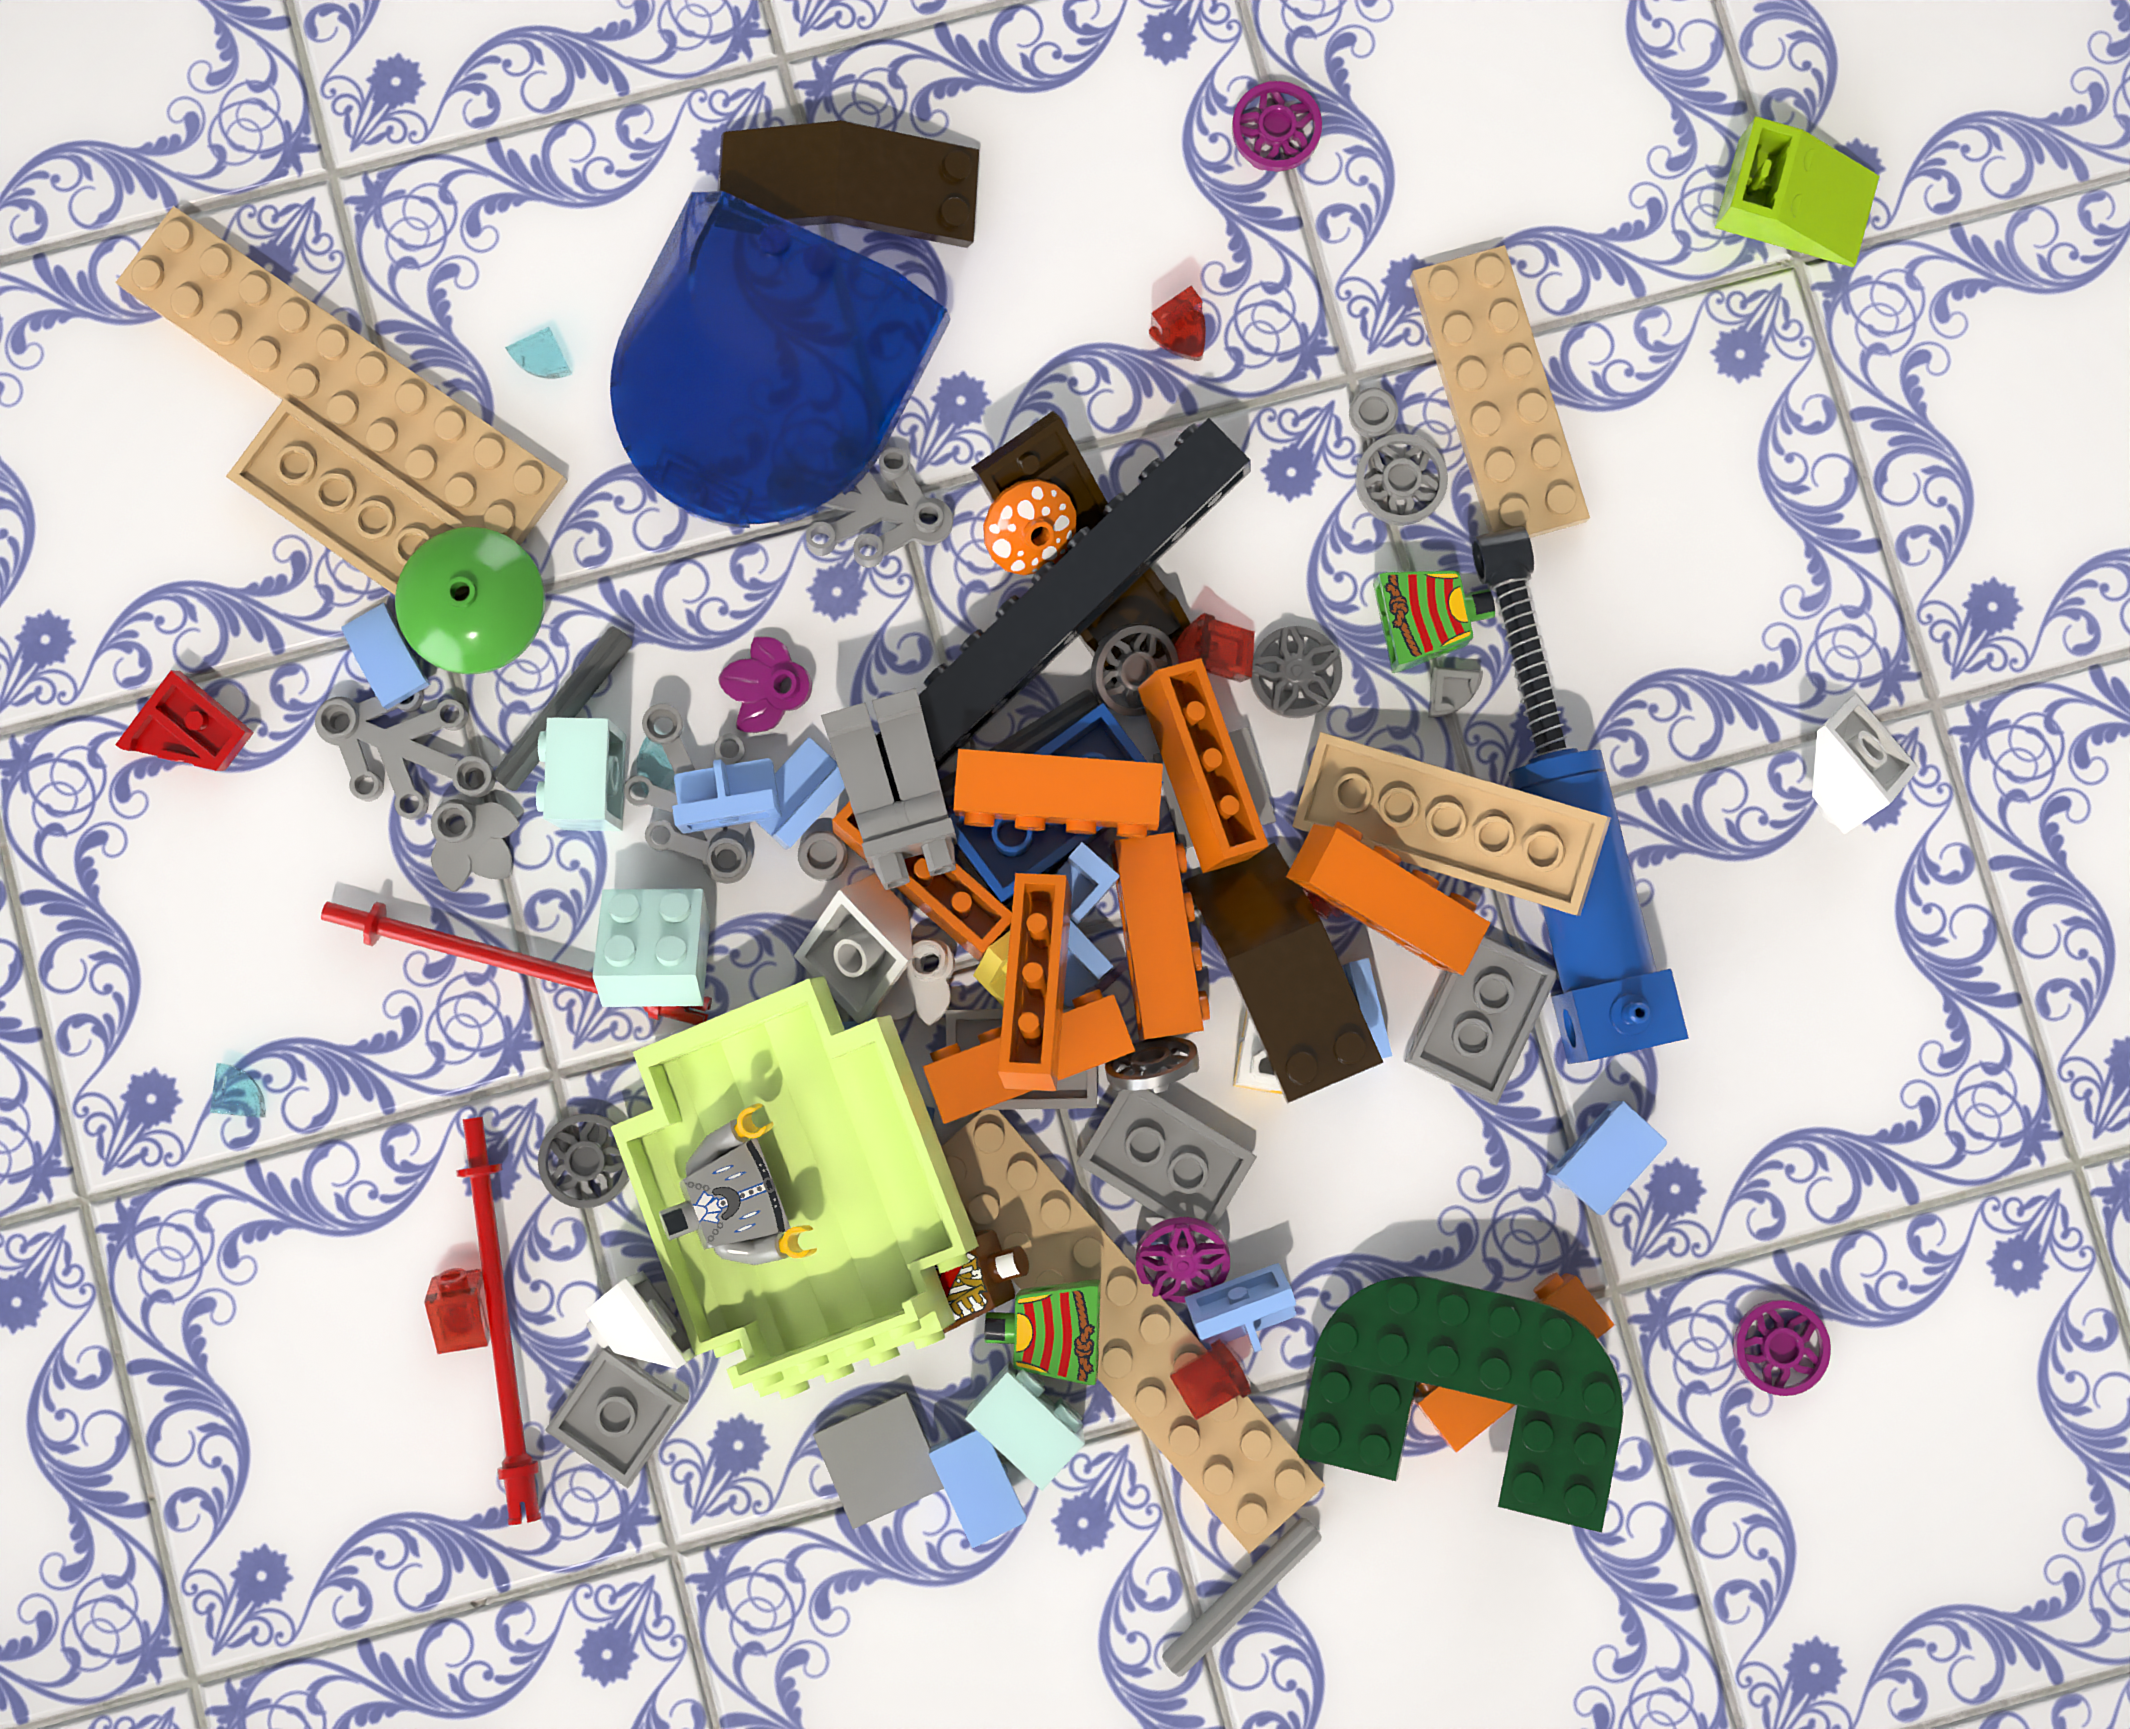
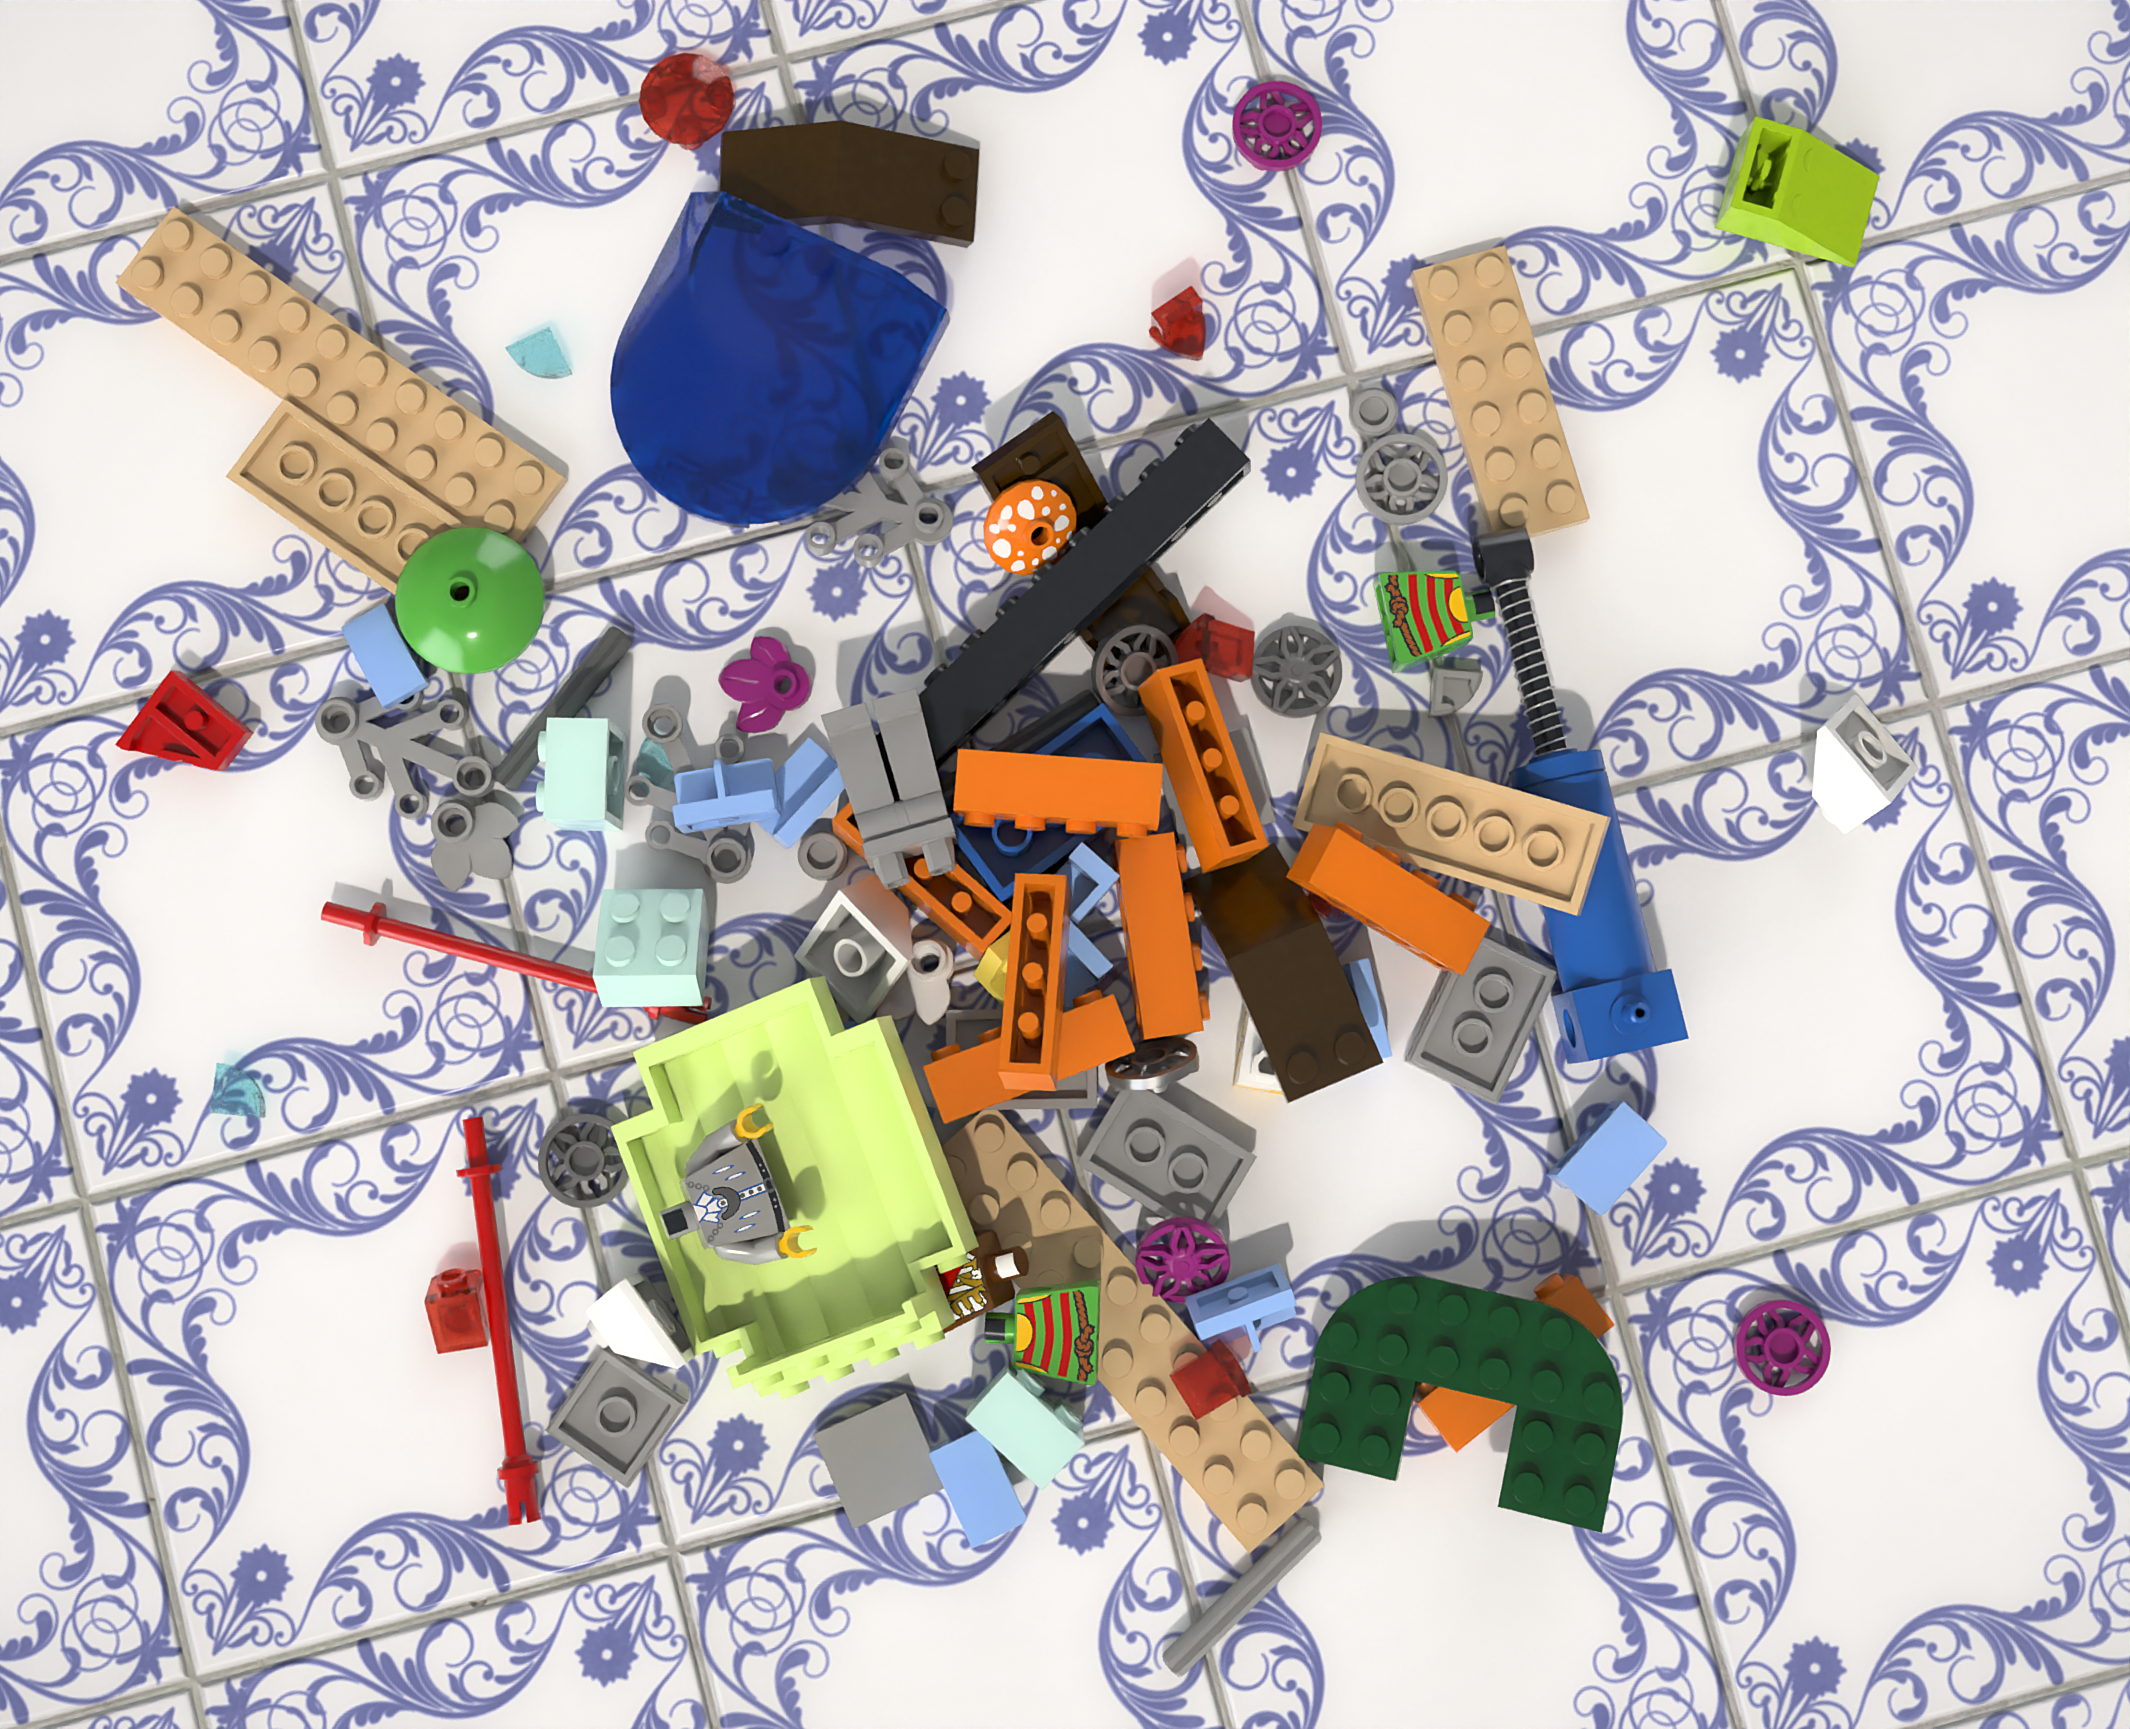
(686, 99): none -> clear red dish

